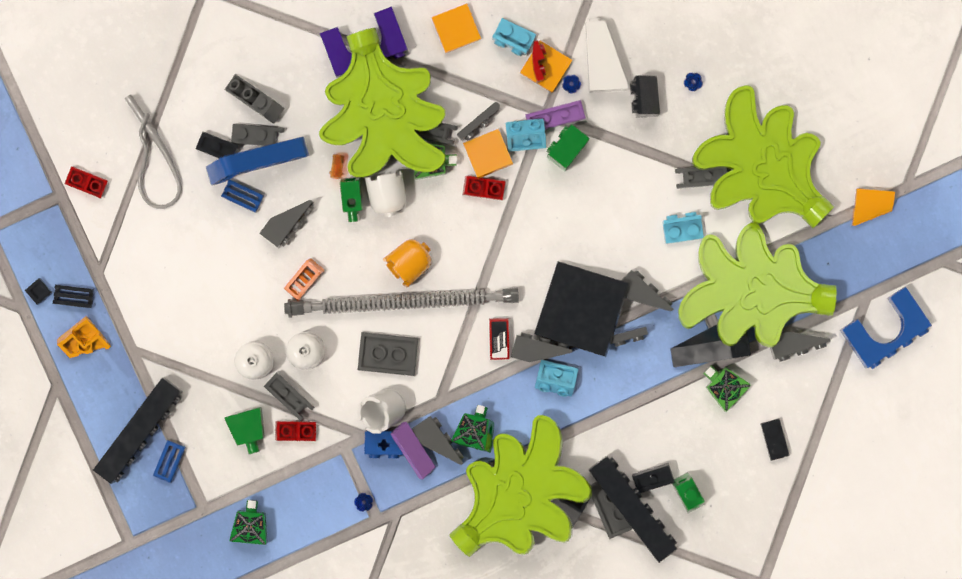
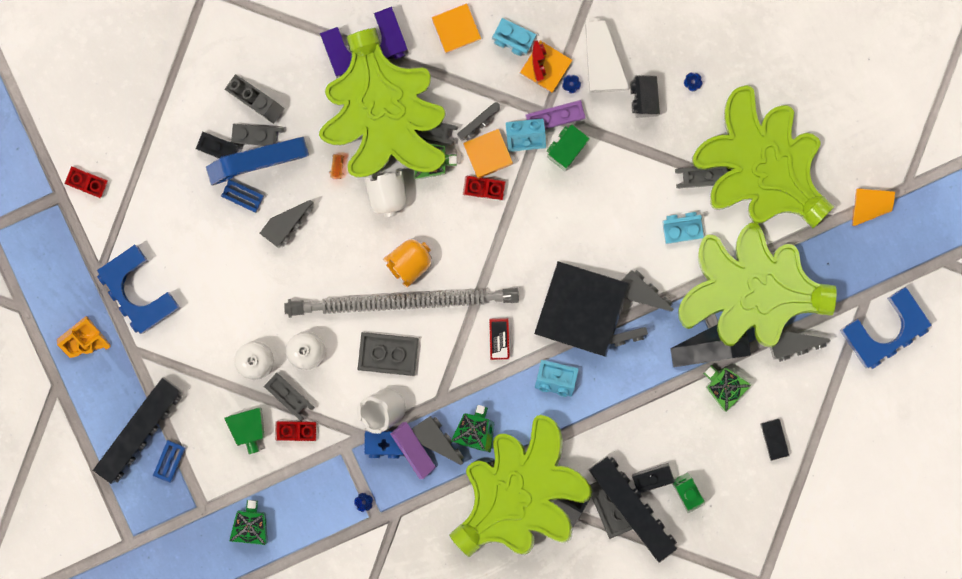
(38, 291): black tile -> none
(57, 294): black tile -> none
(114, 276): none -> blue arch
(144, 119): light grey piece -> none
(304, 268): orange slope -> none
(351, 189): green torso -> none
(532, 350): dark grey slope -> none

